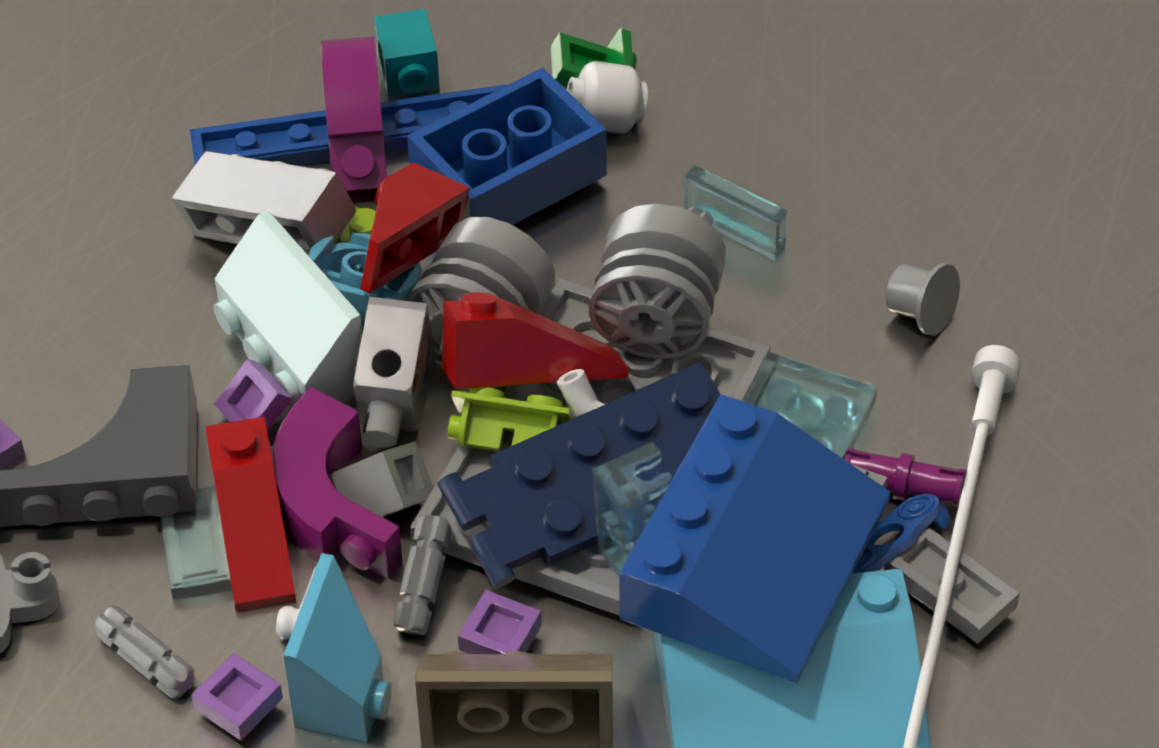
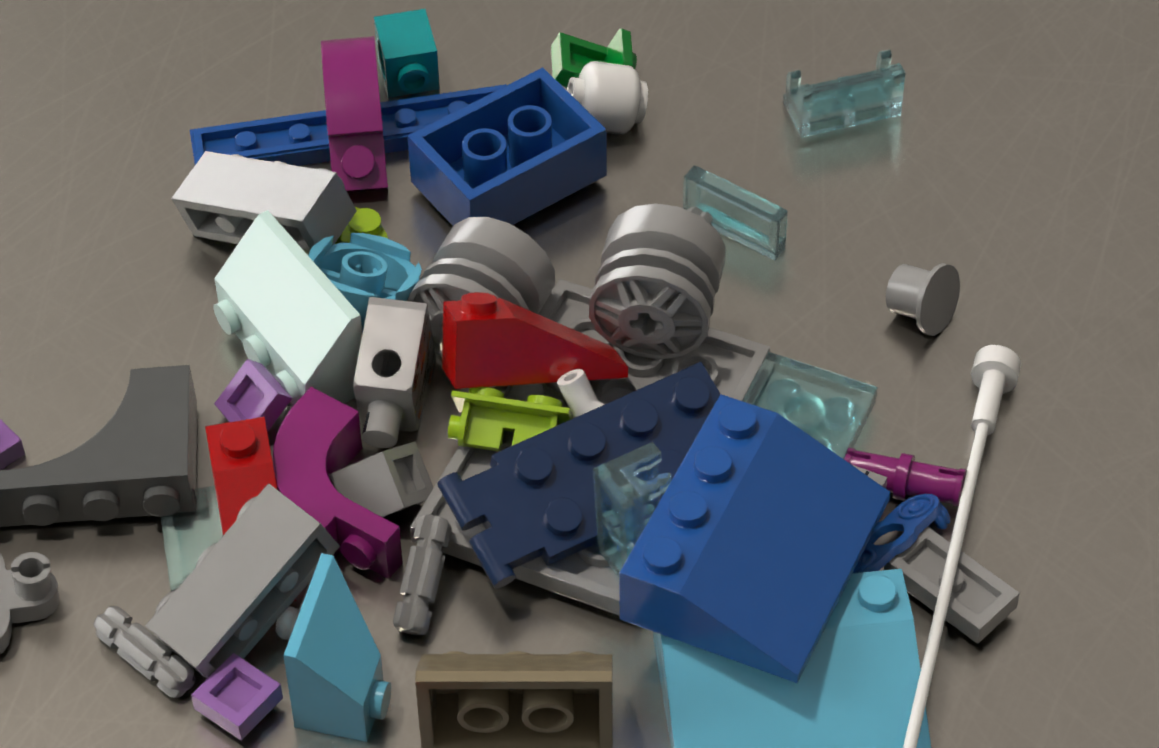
(242, 582): none -> light grey brick
(410, 221): red slope -> none
(499, 626): medium lavender plate -> none
(847, 99): none -> clear light blue hinge

